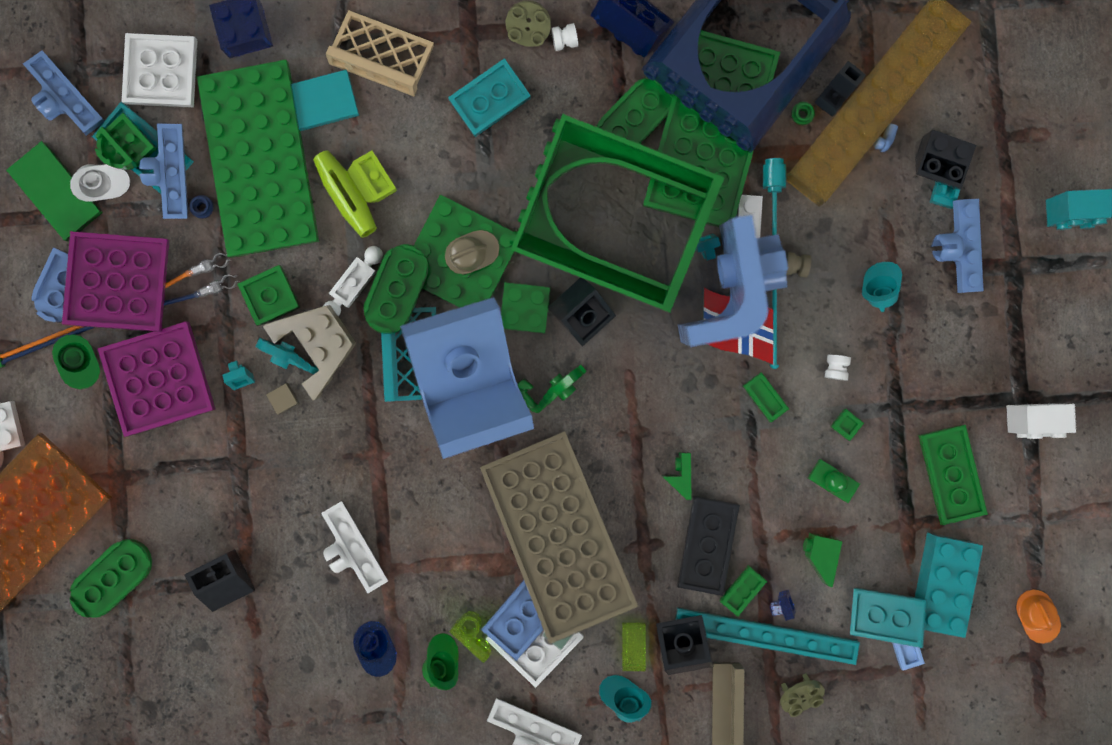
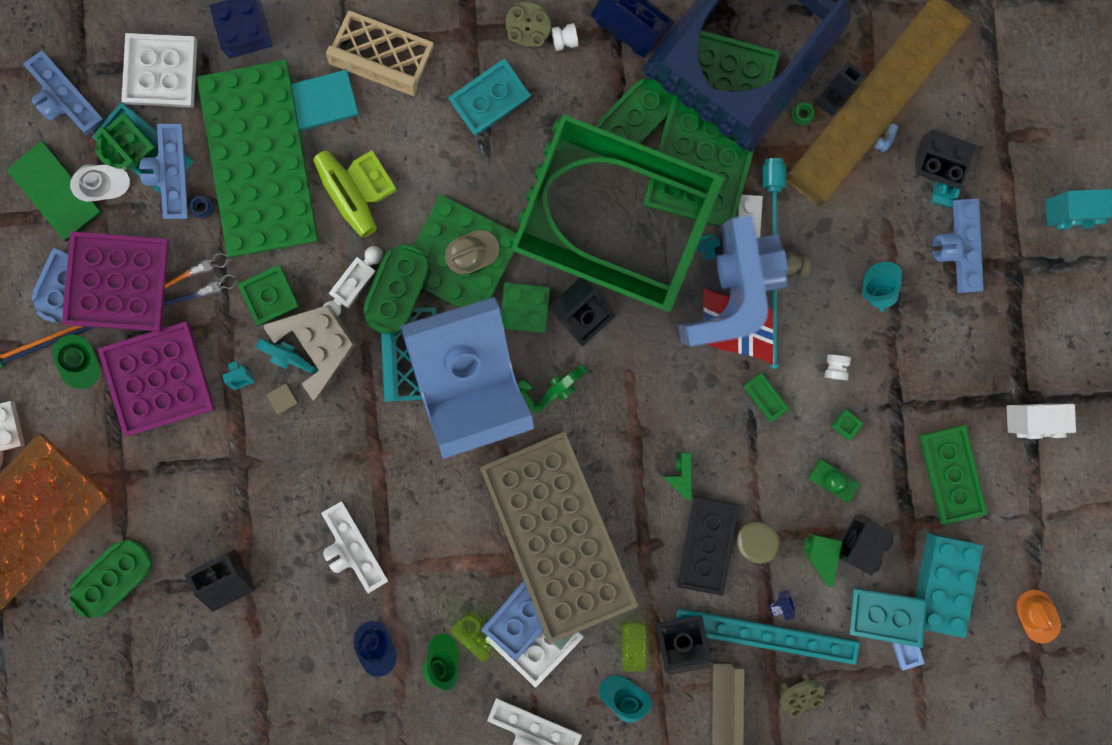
(743, 591): green plate -> none
(758, 542): none -> olive piece
(865, 545): none -> black brick

